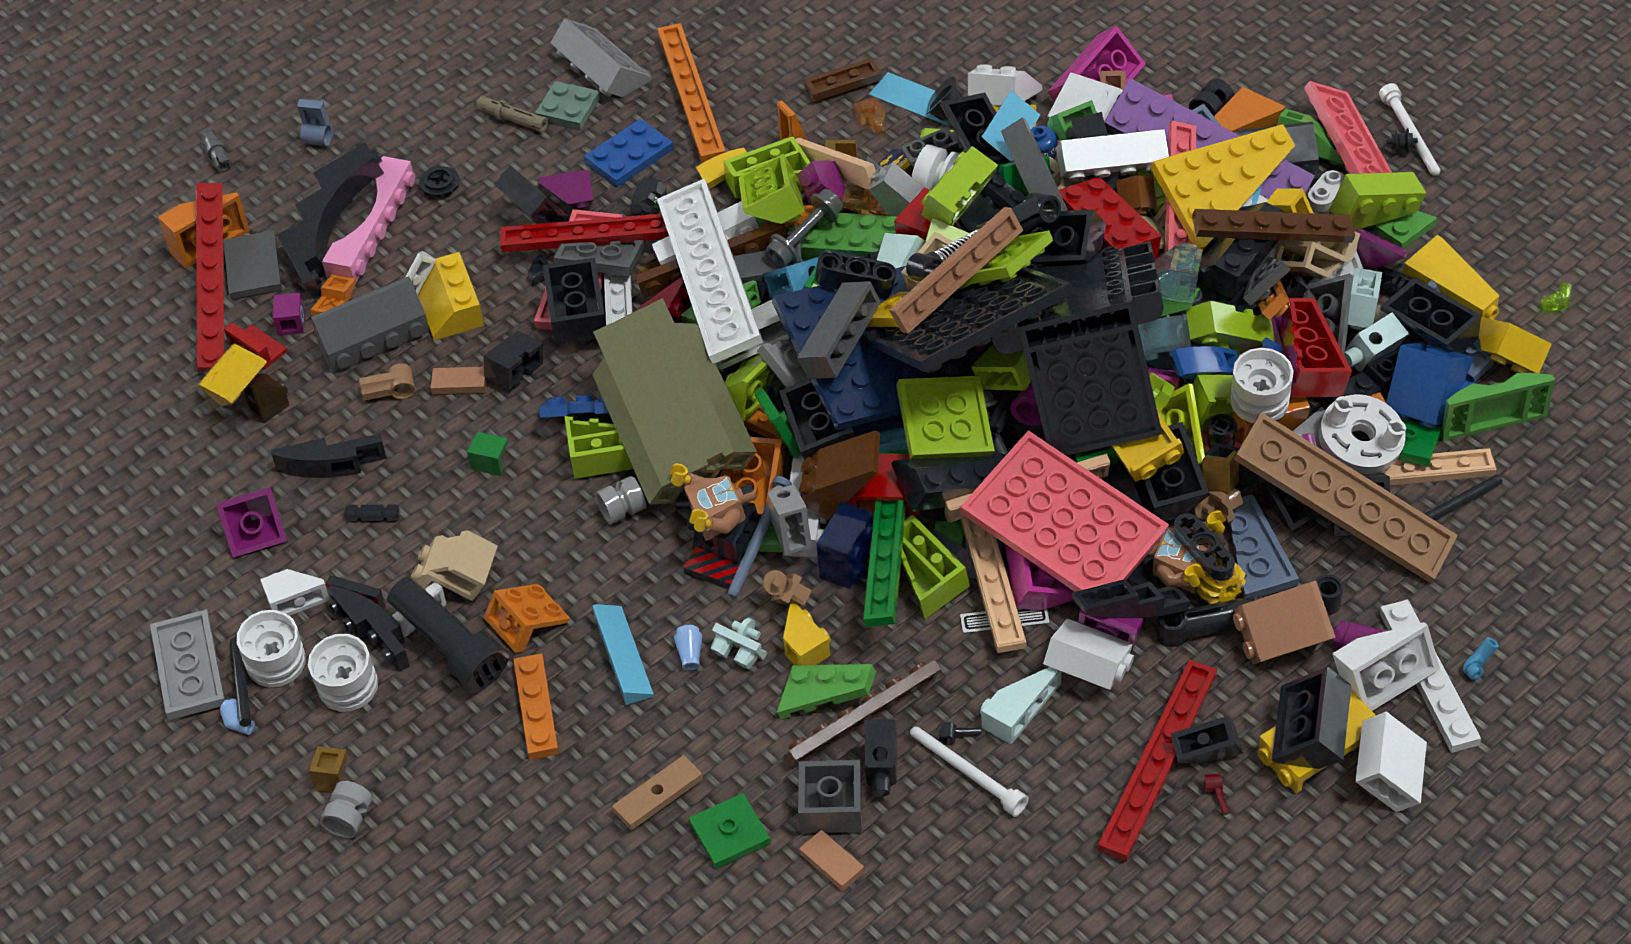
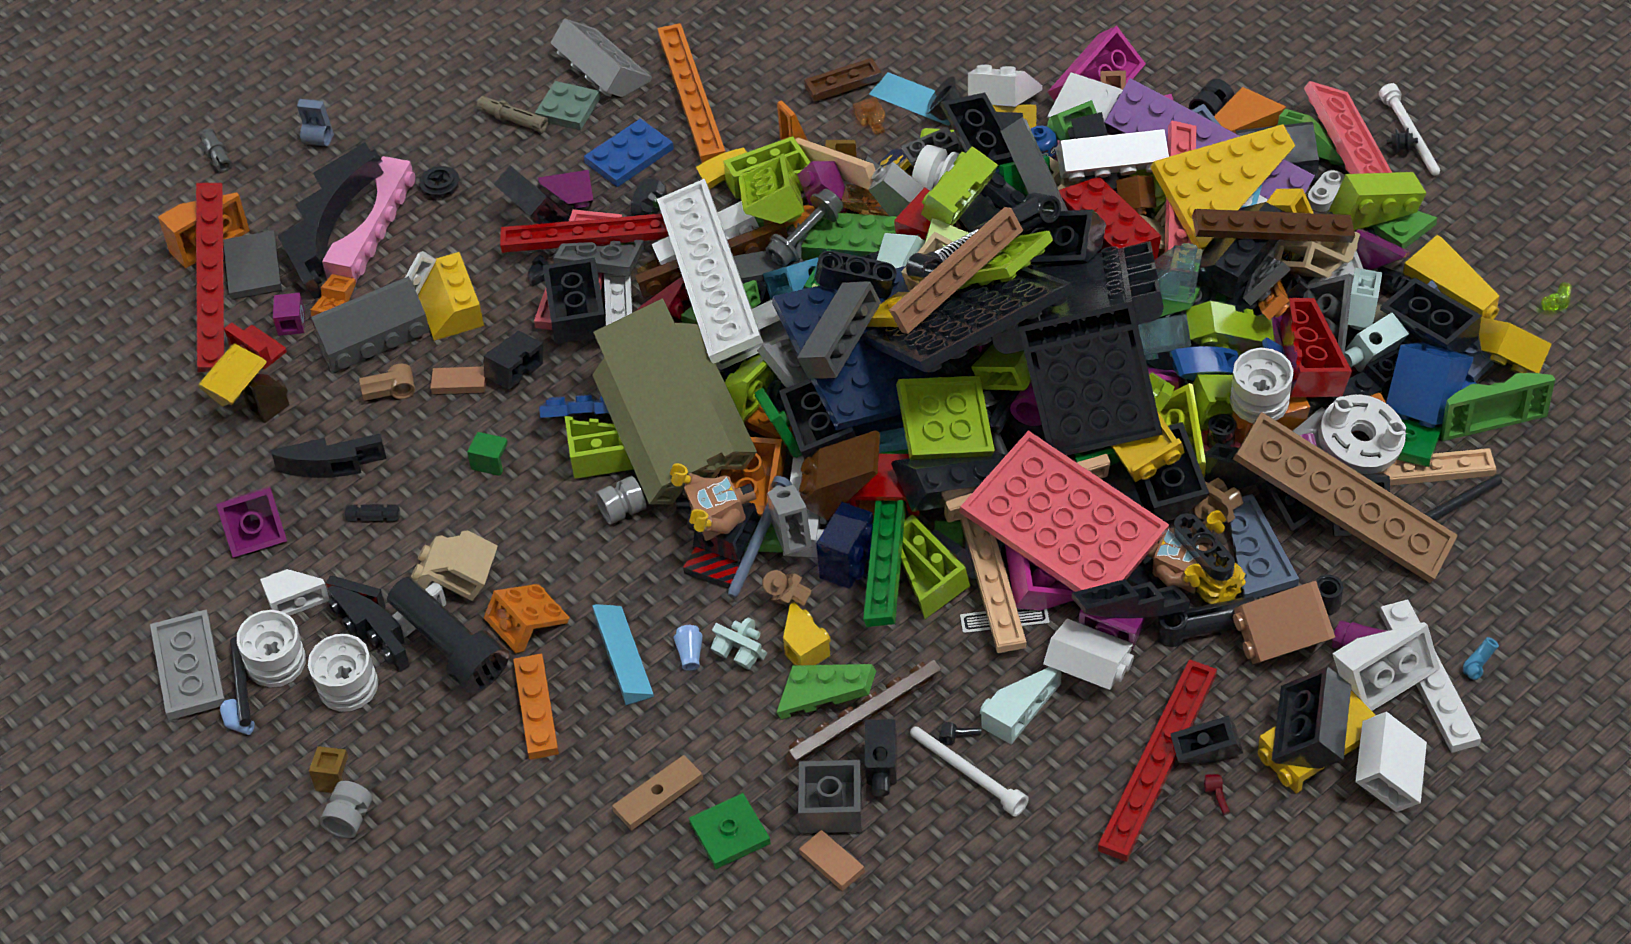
(1009, 112): medium azure sticker -> none
(1221, 473): pearl gold panel -> none

